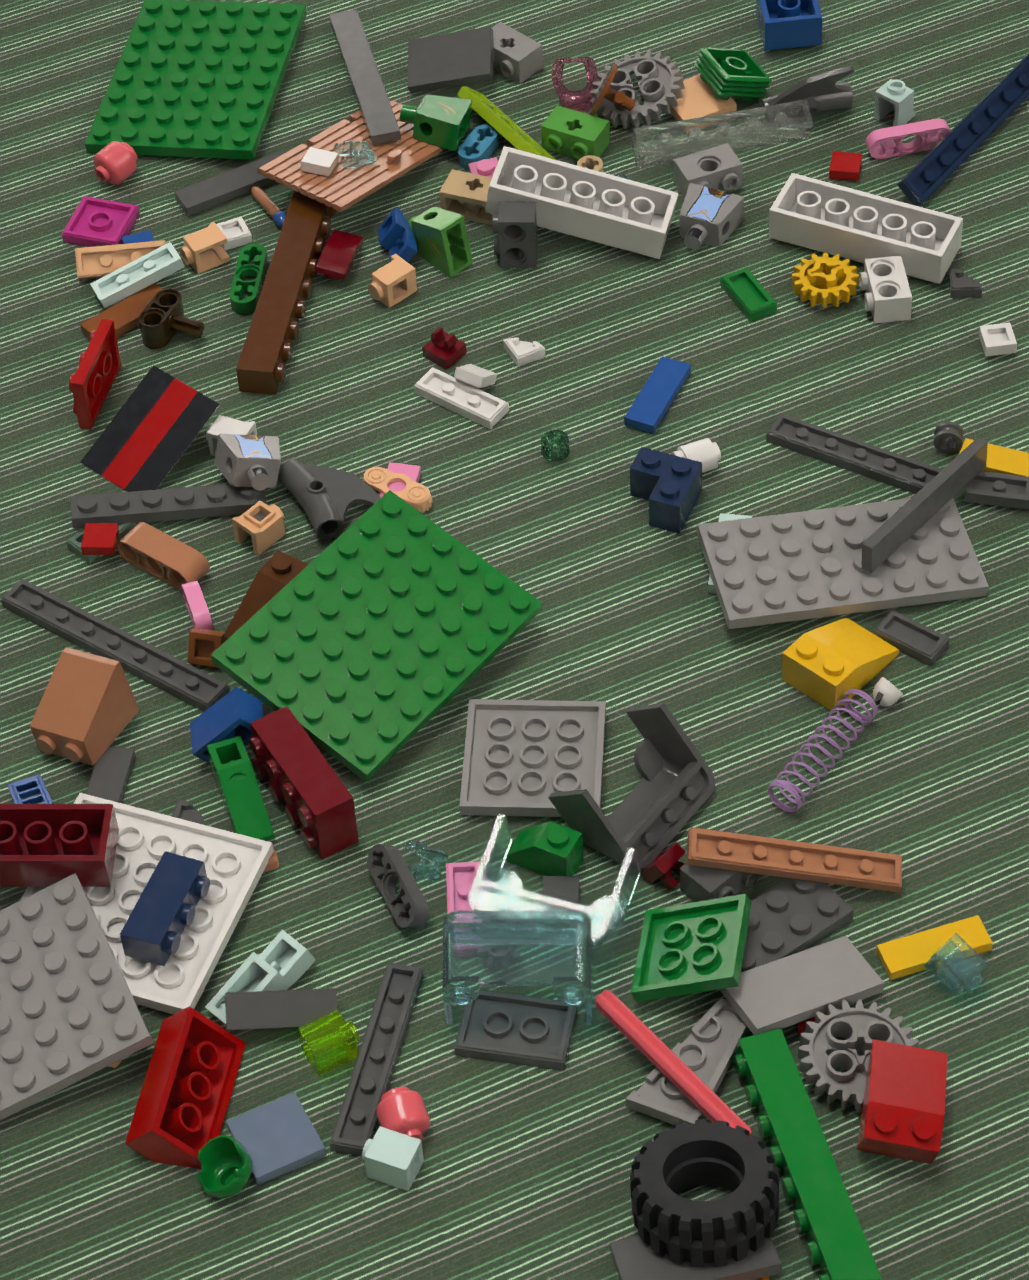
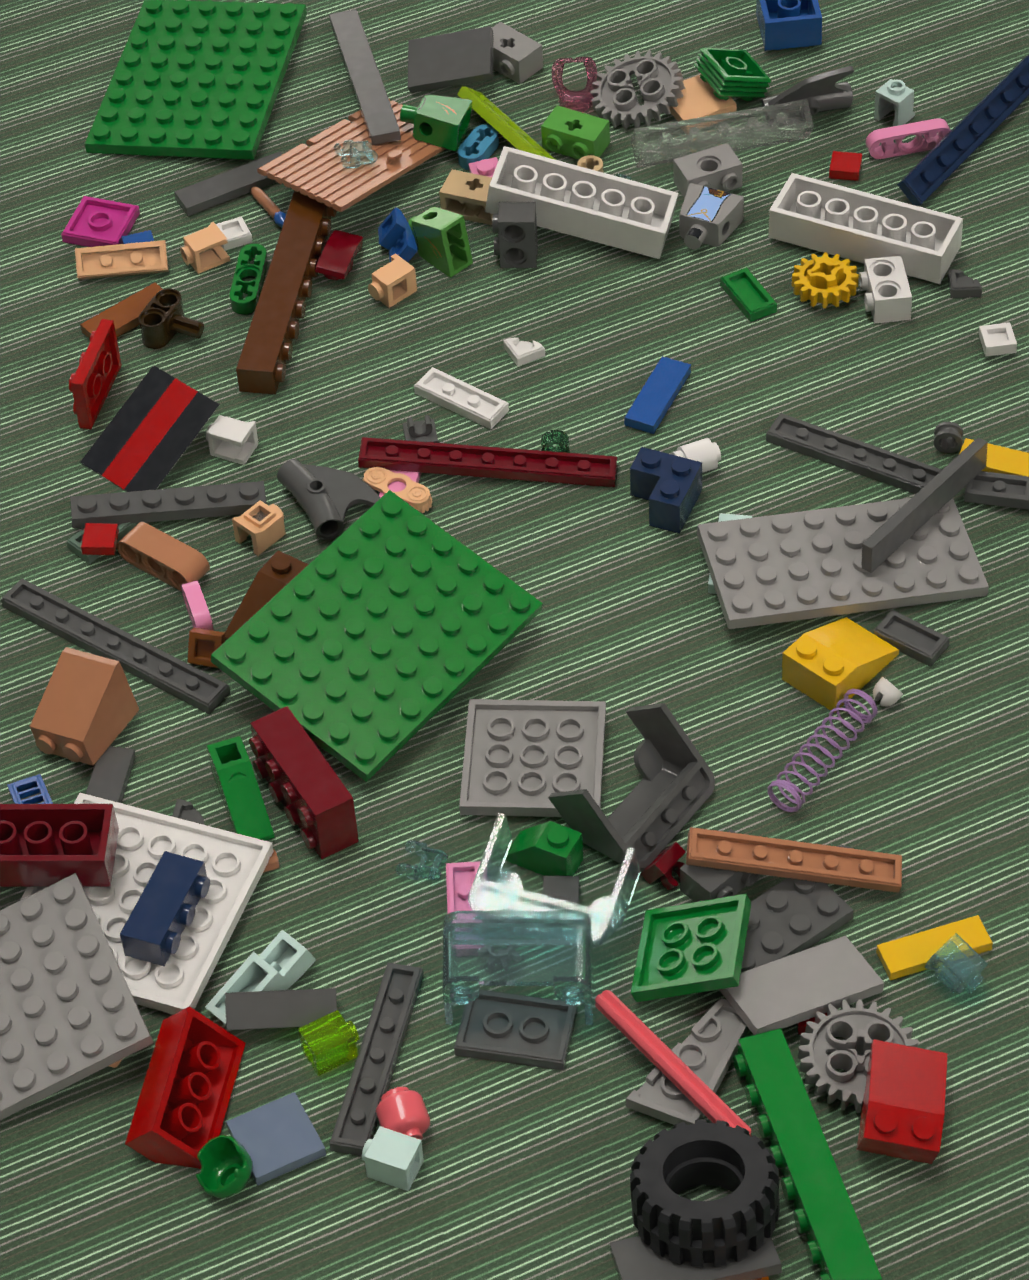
(115, 163): coral head -> none
(137, 275): light aqua plate -> none
(225, 720): blue brick -> none
(248, 460): light grey torso -> none
(319, 161): white tile -> none
(409, 905): dark grey beam -> none
(420, 430): none -> dark grey tile
(444, 348): dark red tile -> none
(475, 376): white tile -> none
(488, 462): none -> dark red tile
(610, 94): dark orange shield -> none

